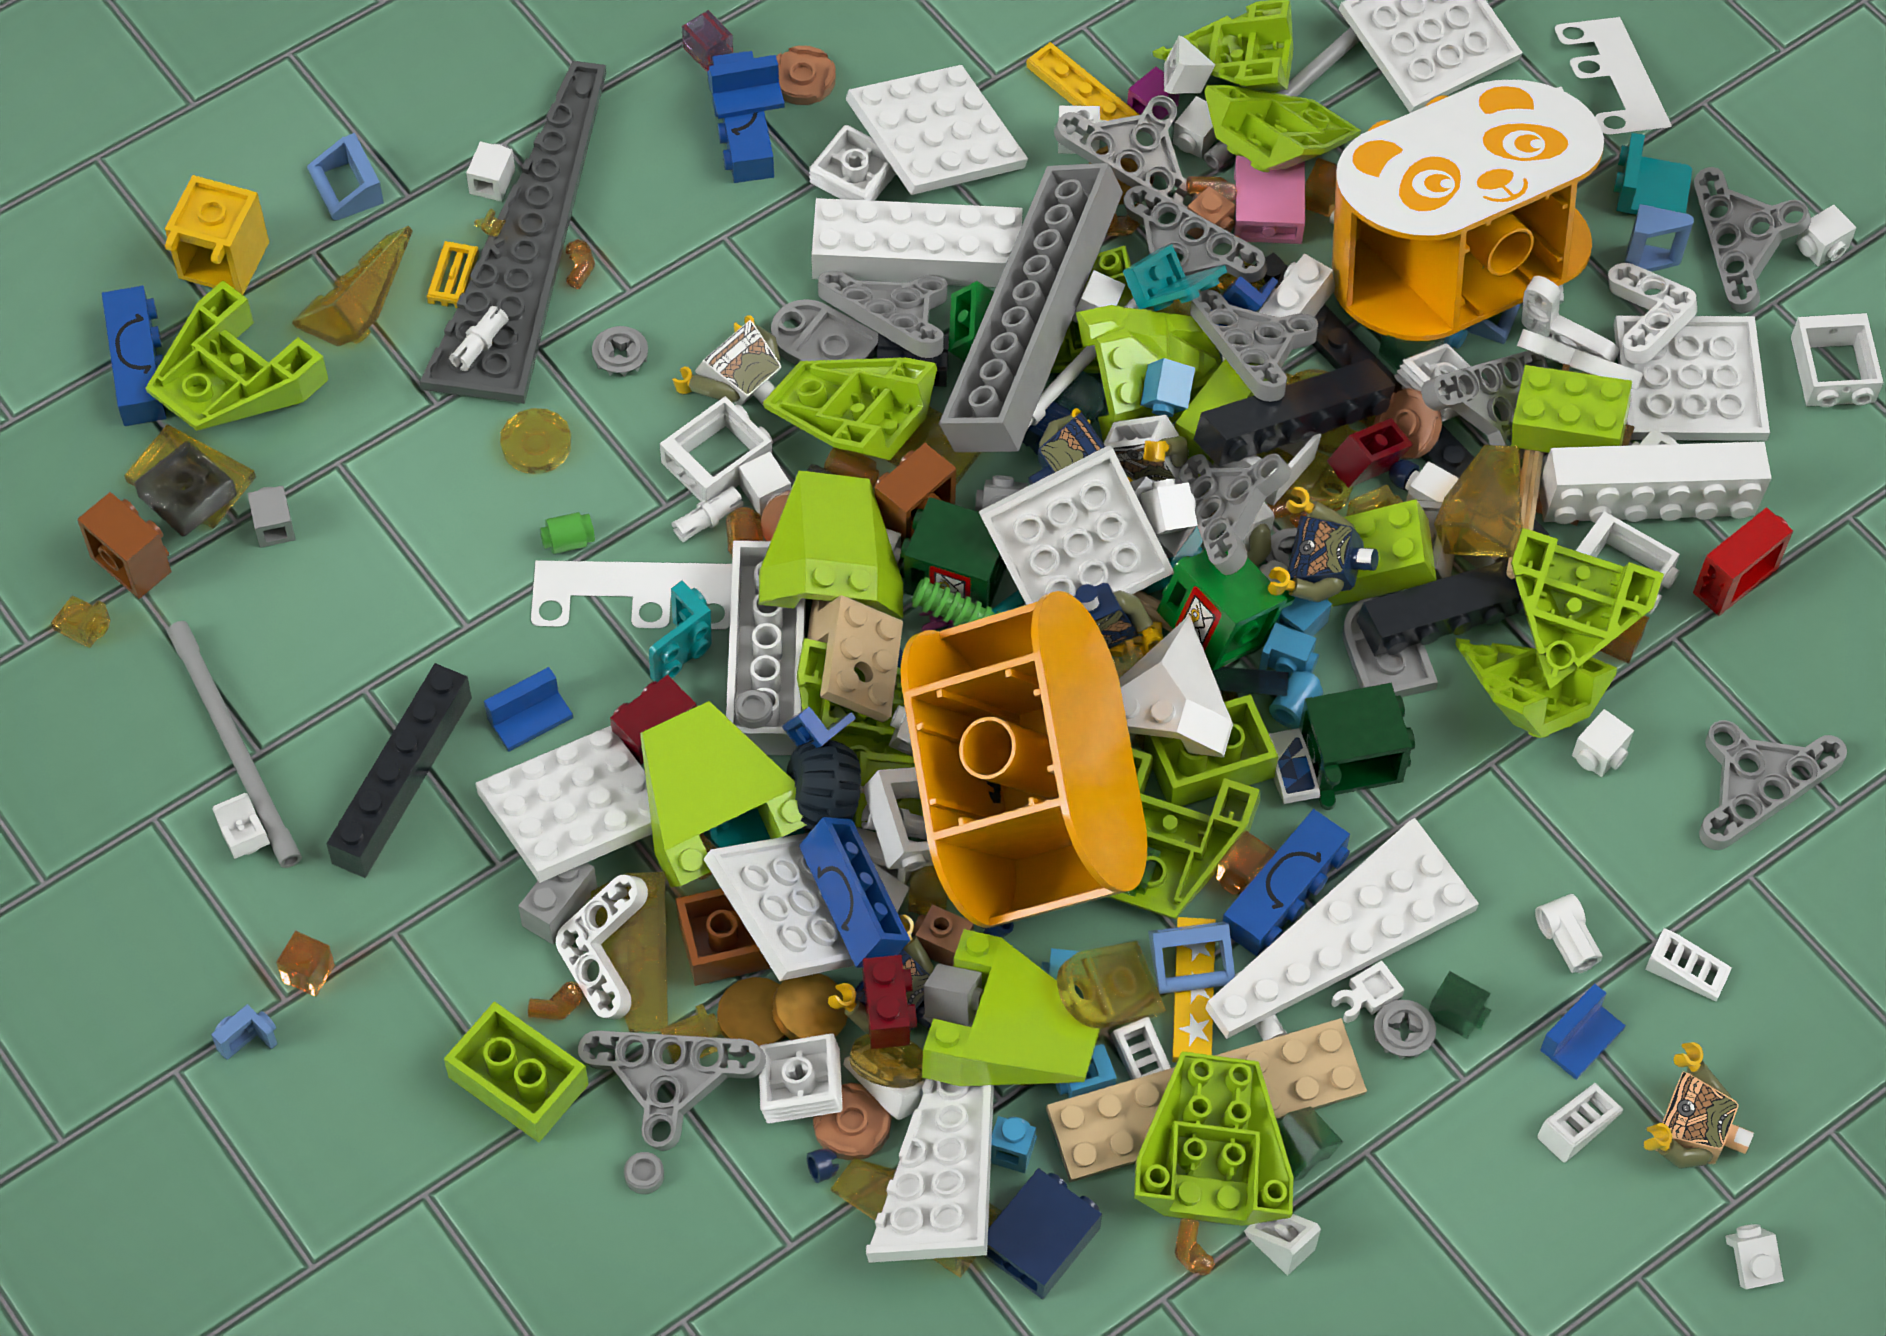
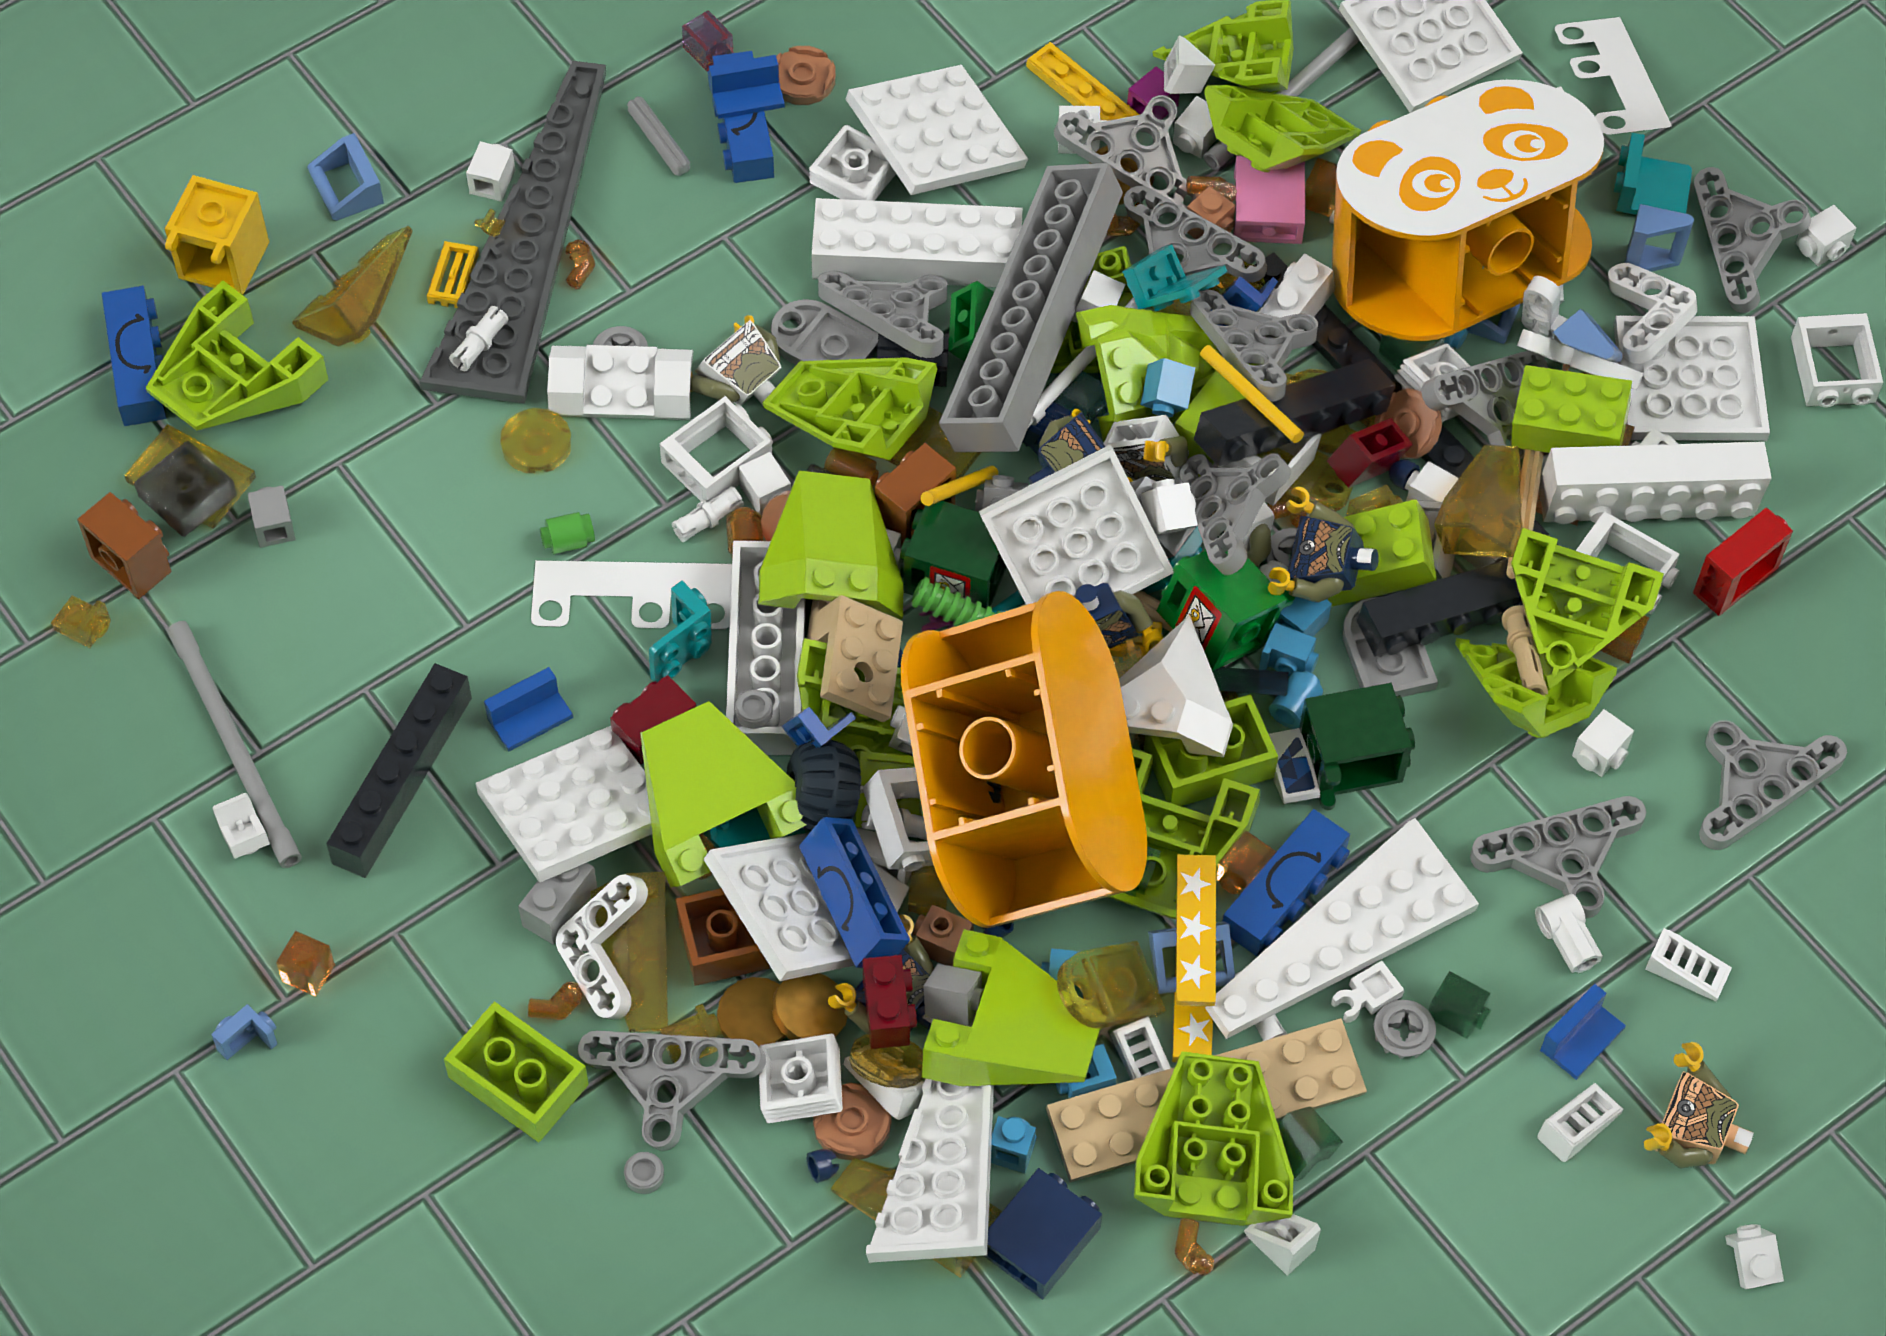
(620, 382): none -> white piece
(658, 136): none -> light grey axle
(958, 485): none -> yellow bar
(1196, 930): none -> yellow tile
(1252, 394): none -> yellow bar
(1522, 645): none -> tan pin
(1547, 855): none -> light grey beam
(1587, 336): none -> medium blue tile

